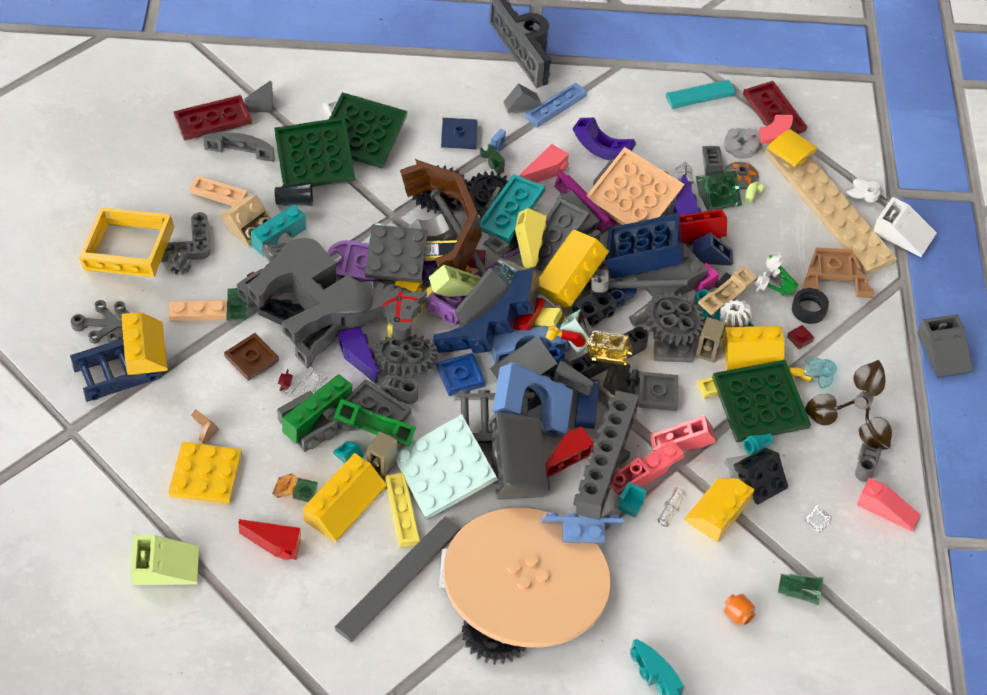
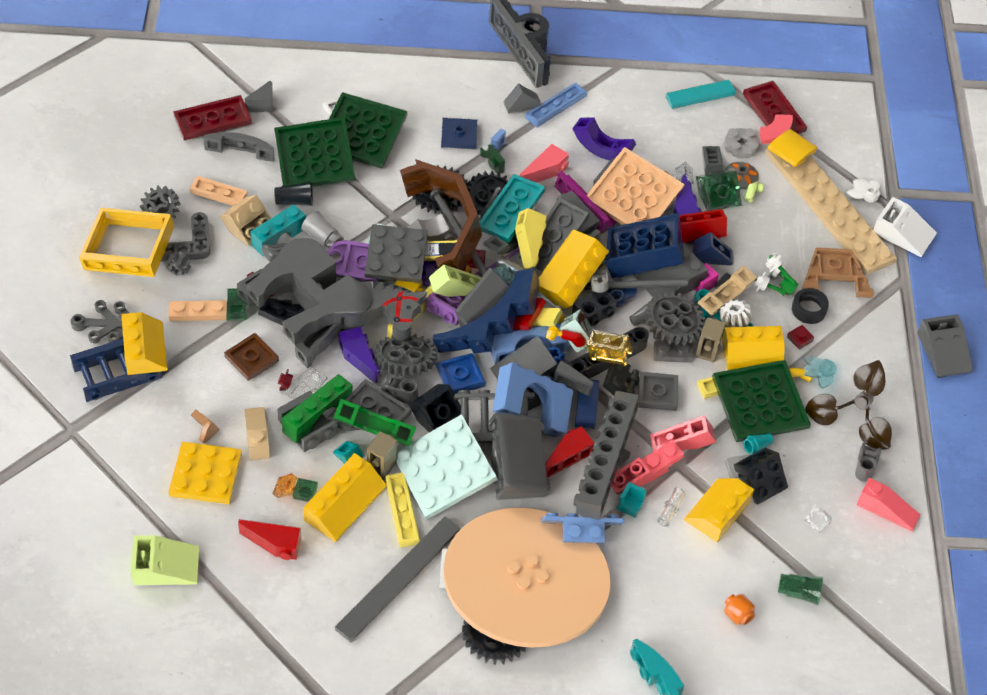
(160, 198): none -> dark grey gear
(257, 433): none -> tan slope
(321, 229): none -> light grey plant
(436, 407): none -> black slope

